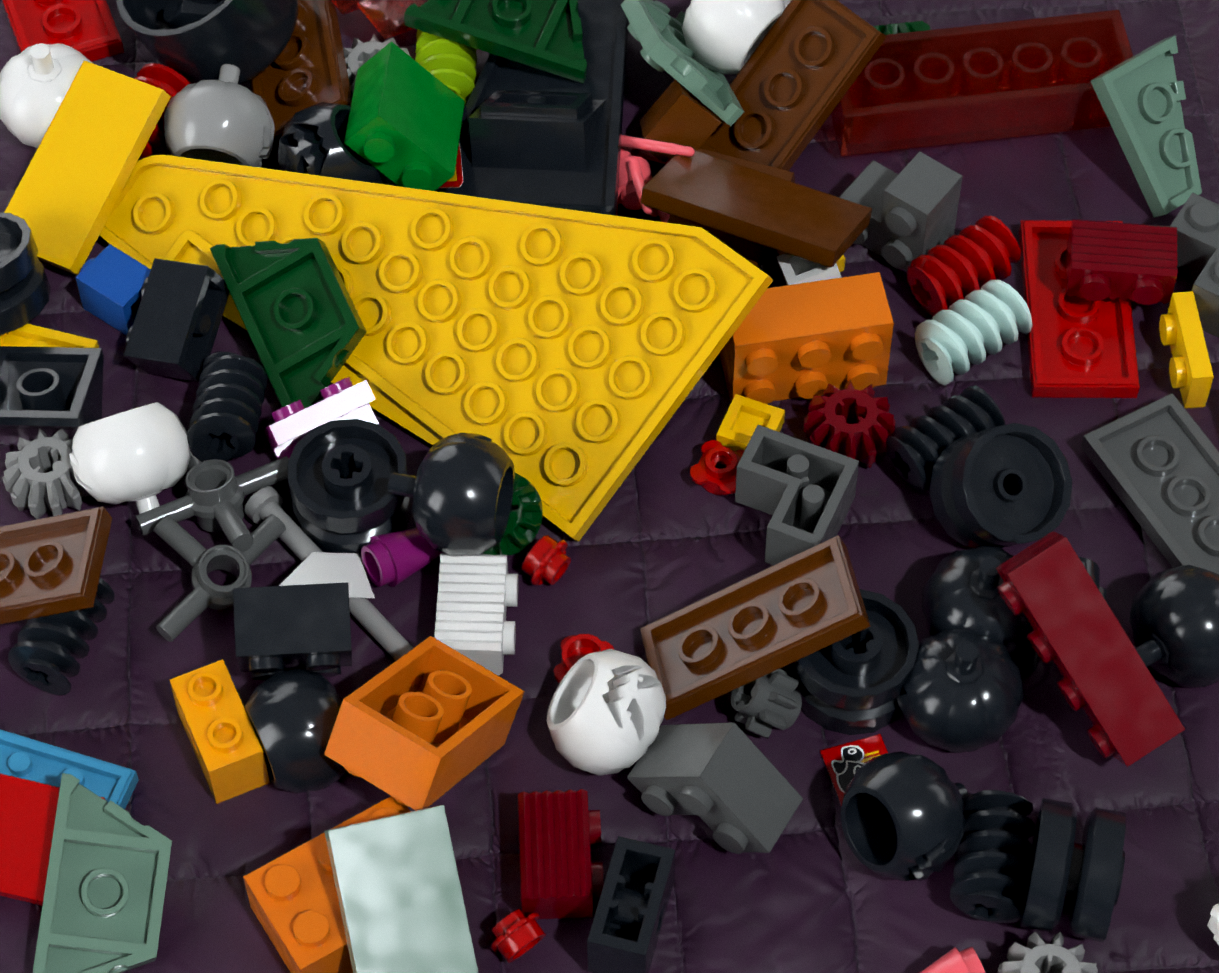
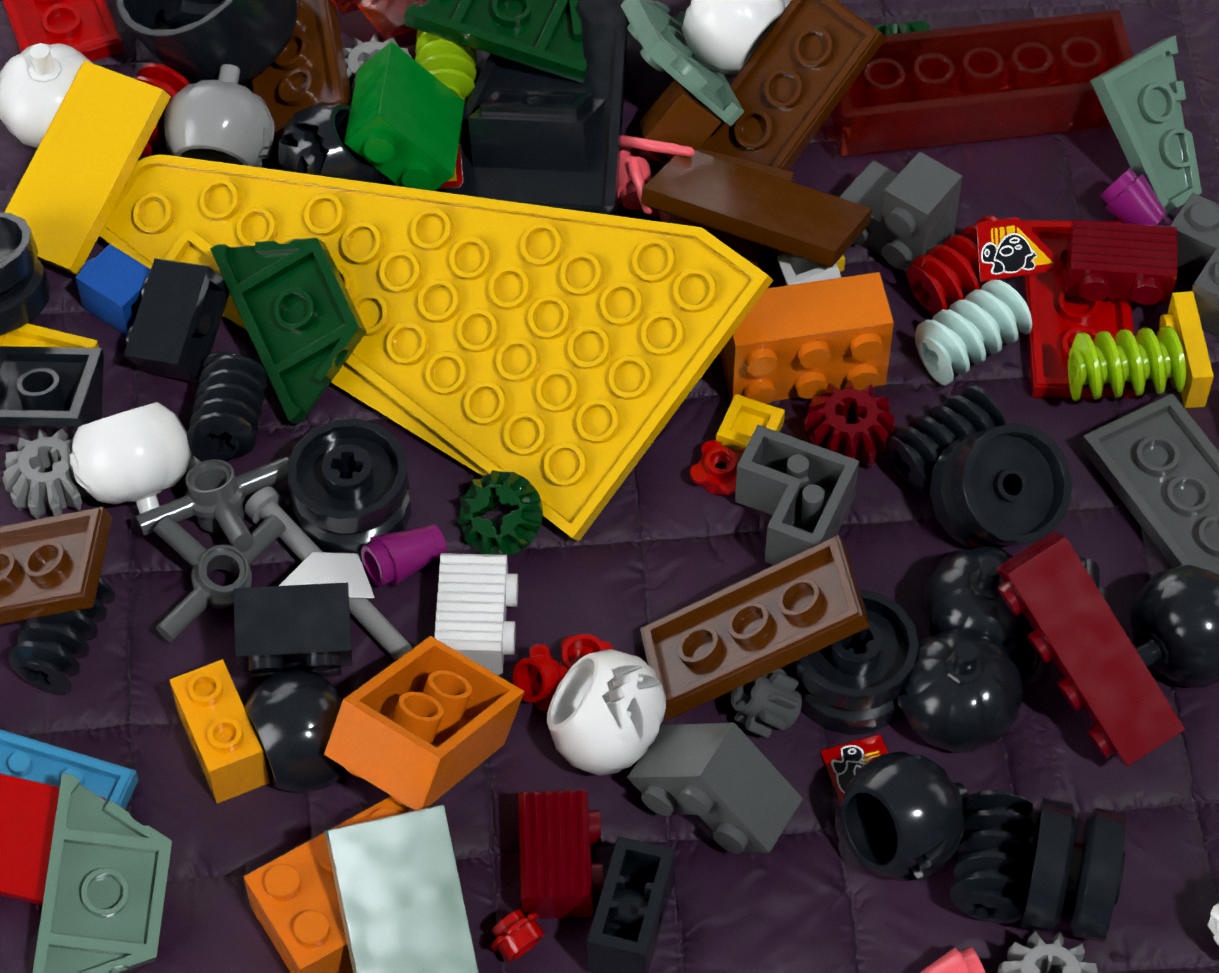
(339, 403): bracket -> none
(460, 494): black piece -> none
(538, 676): none -> red plate
(546, 561): red plate -> none
(1012, 250): none -> sticker
(1126, 360): none -> lime piece
(1134, 201): none -> magenta cone

